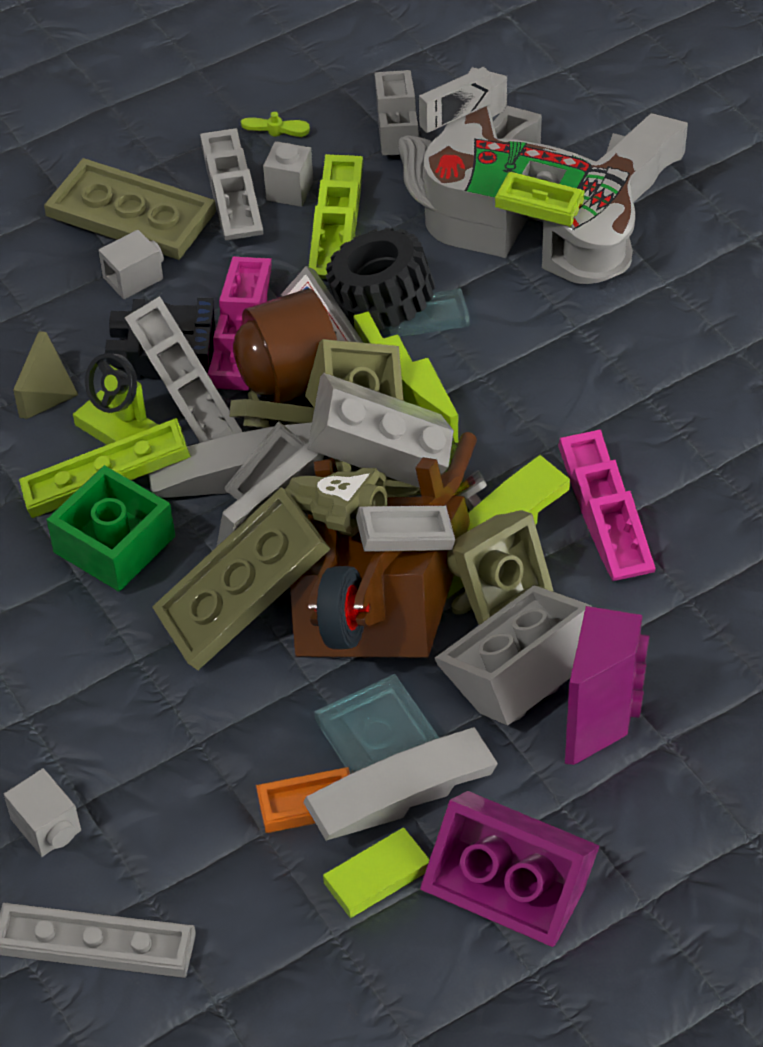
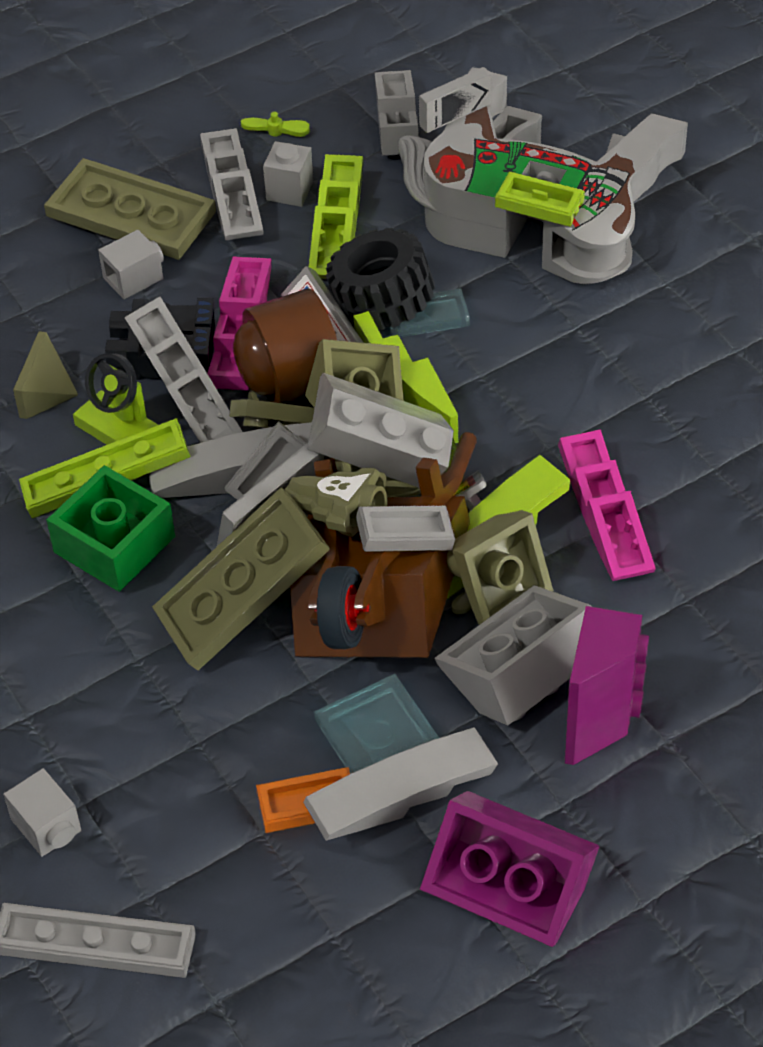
(376, 872): lime tile -> none

